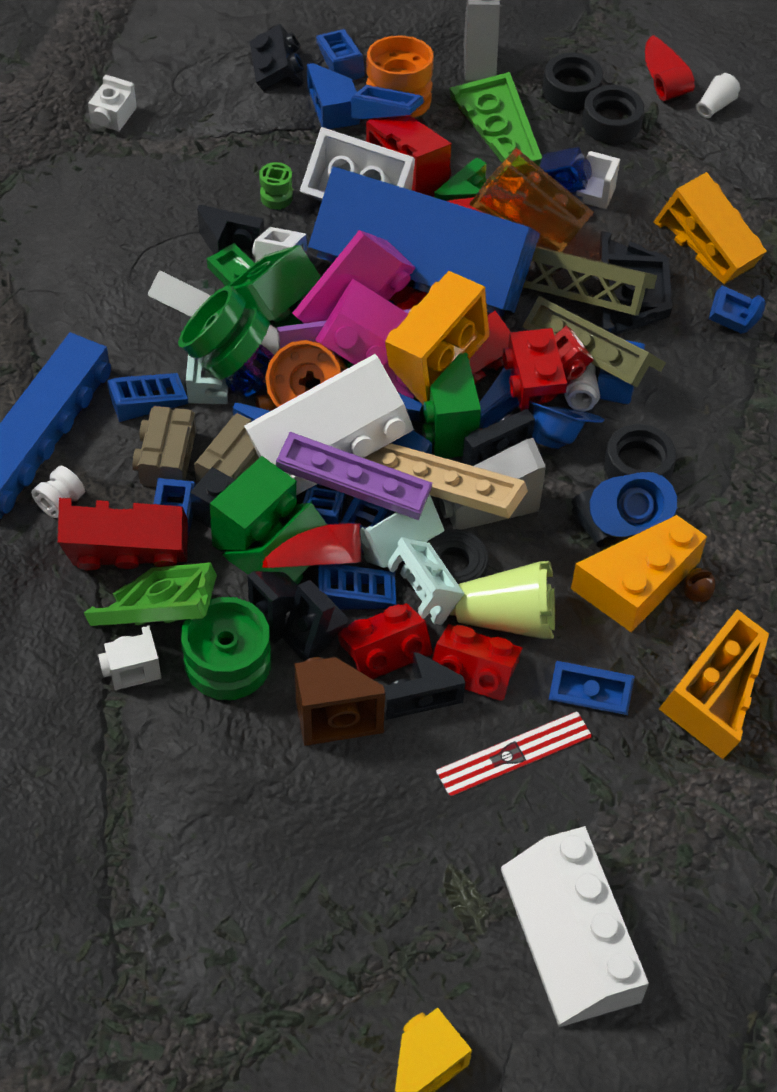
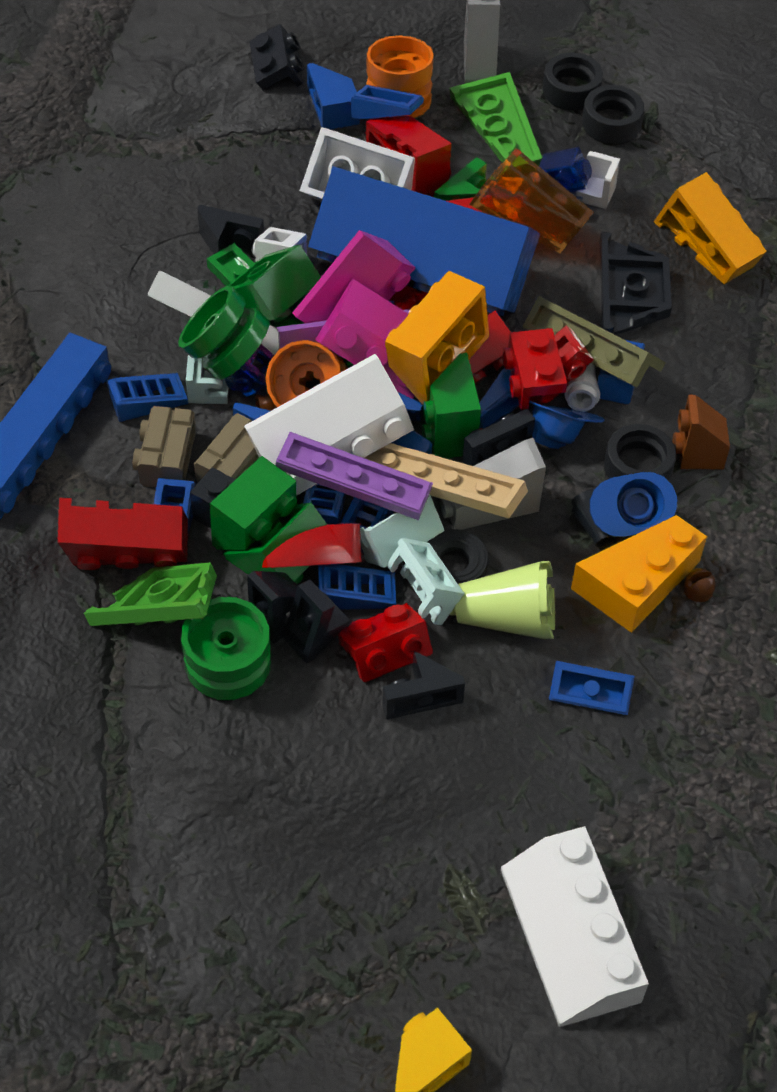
(62, 484): white wheel -> none
(112, 103): white brick -> none
(131, 660): white brick -> none
(276, 185): bright green wheel -> none
(337, 701): reddish brown slope -> none
(341, 54): blue slope -> none
(480, 659): red bracket -> none
(513, 753): sticker -> none
(590, 268): olive fence -> none
(670, 73): red piece -> none
(701, 436): none -> dark orange slope
(718, 686): light orange wedge -> none
(720, 93): white cone -> none
(736, 310): blue plate -> none

